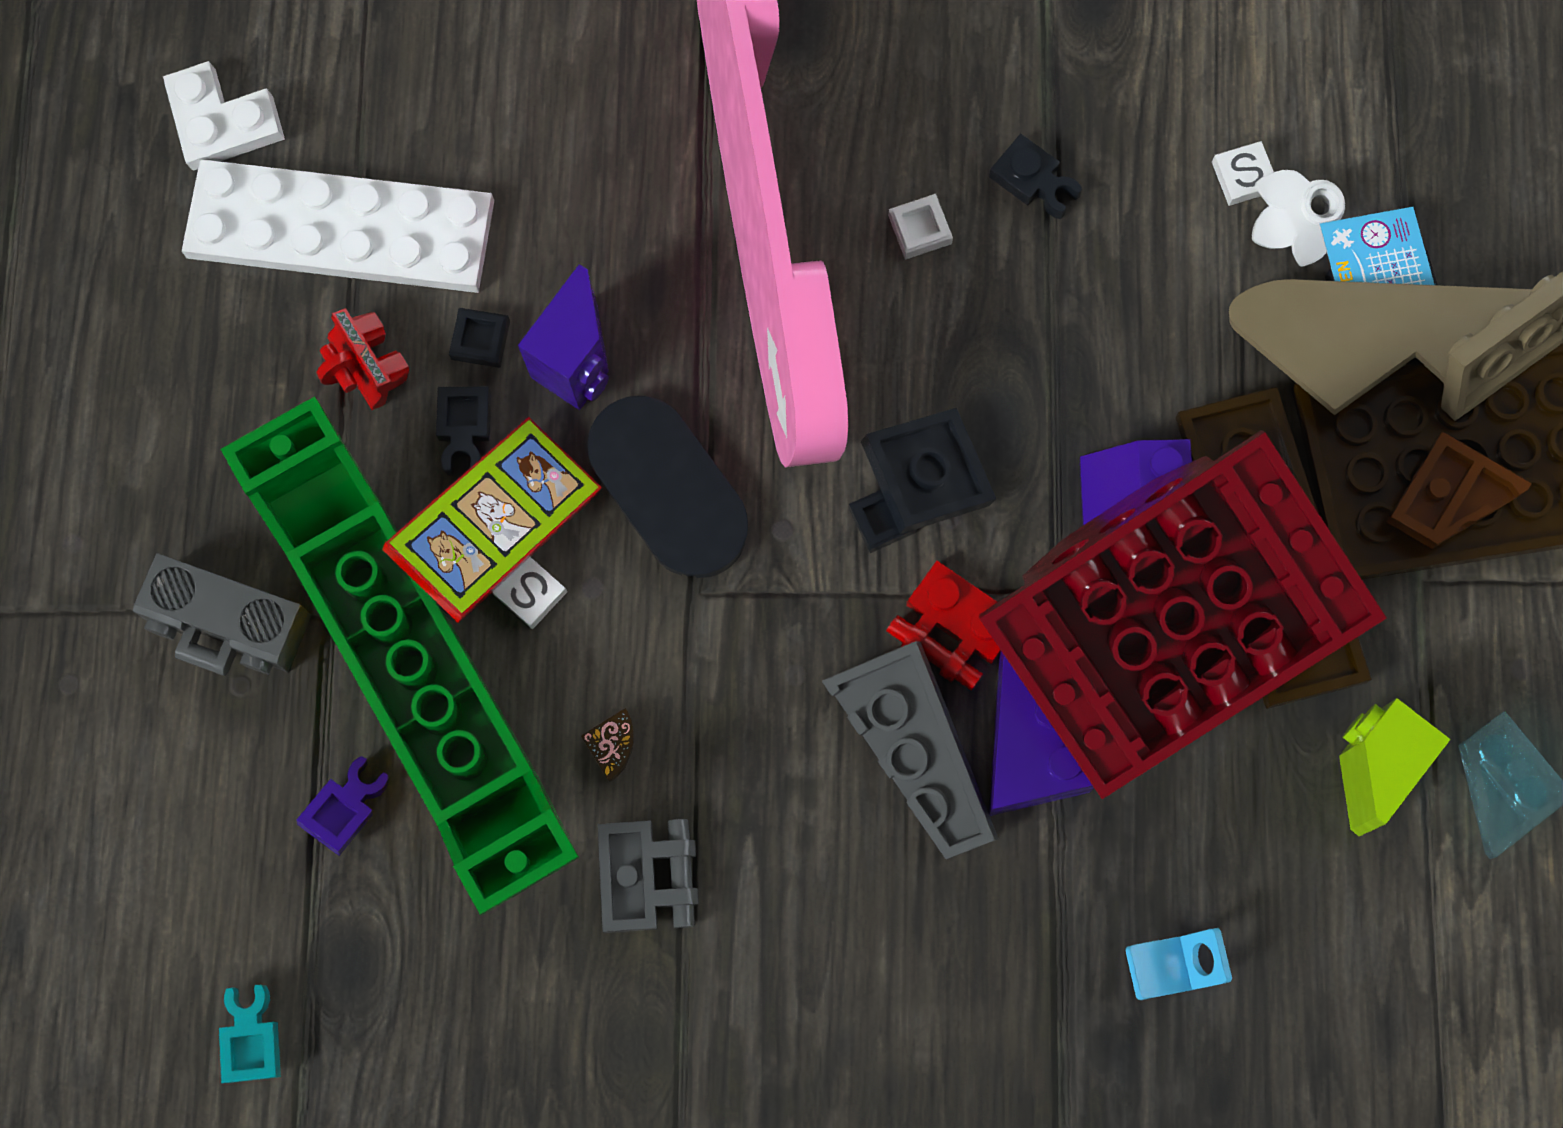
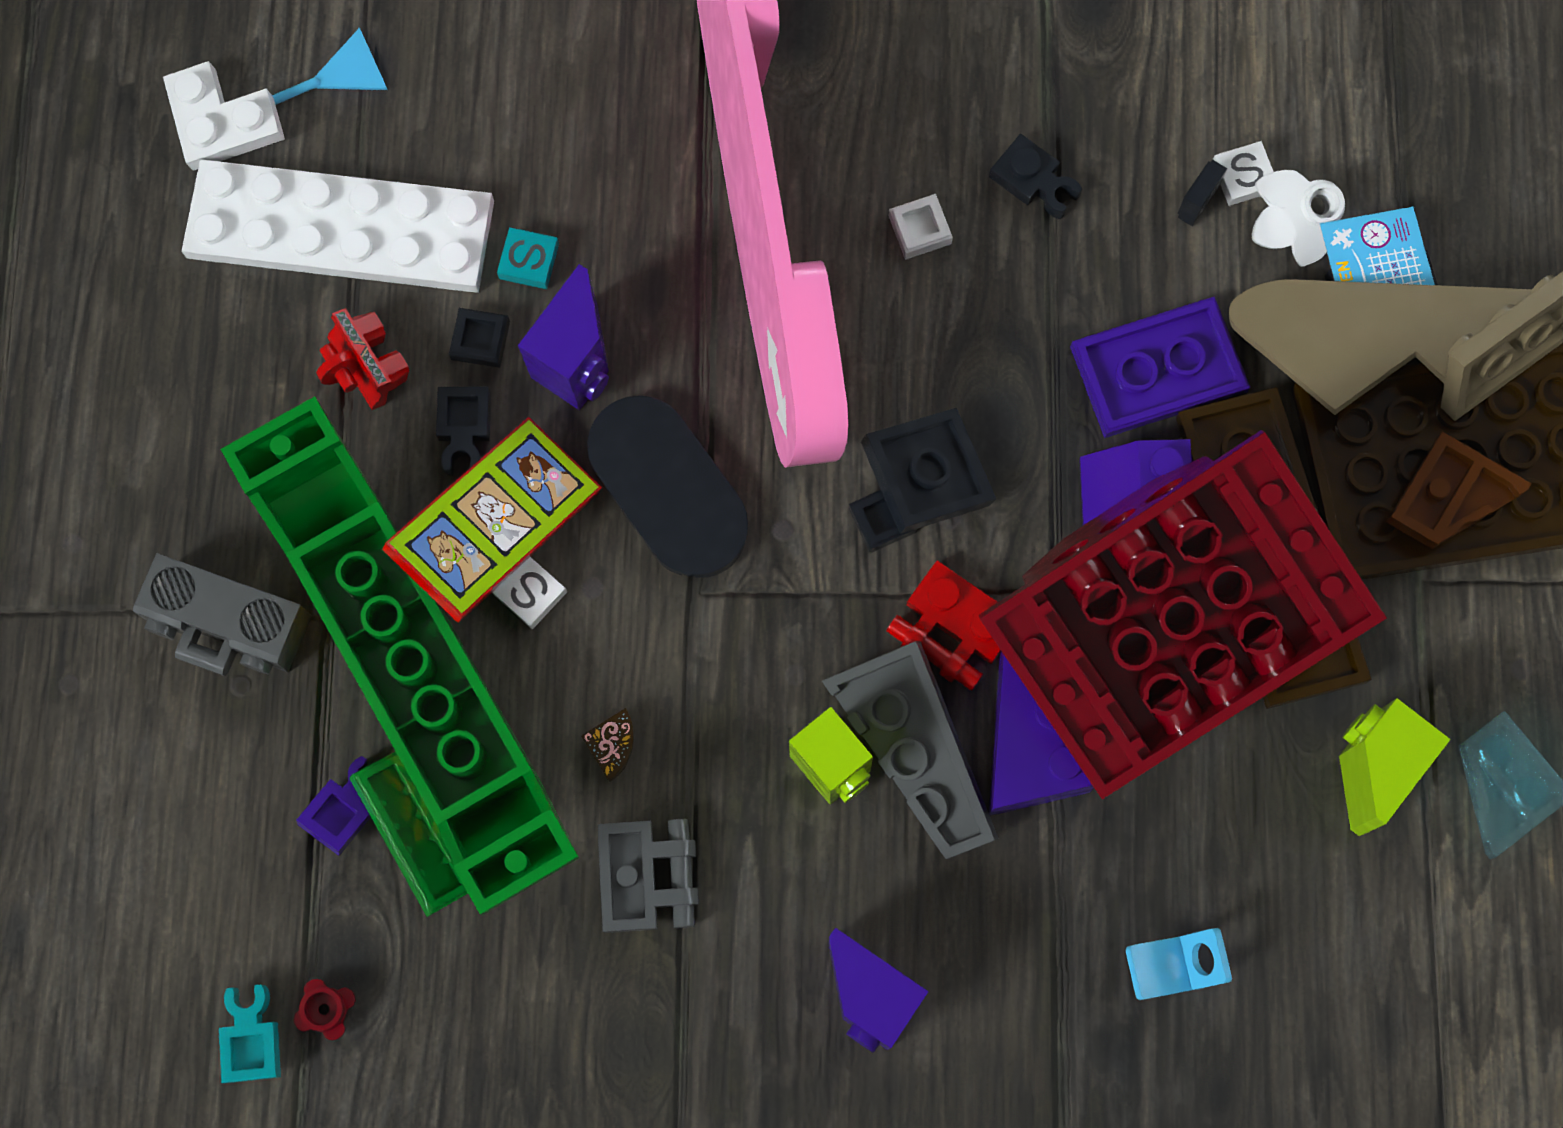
(309, 1009): none -> dark red plate
(348, 69): none -> medium azure piece
(409, 832): none -> green plate
(528, 258): none -> teal tile
(832, 757): none -> lime brick
(871, 993): none -> dark purple slope
(1159, 367): none -> dark purple tile
(1201, 192): none -> black tile

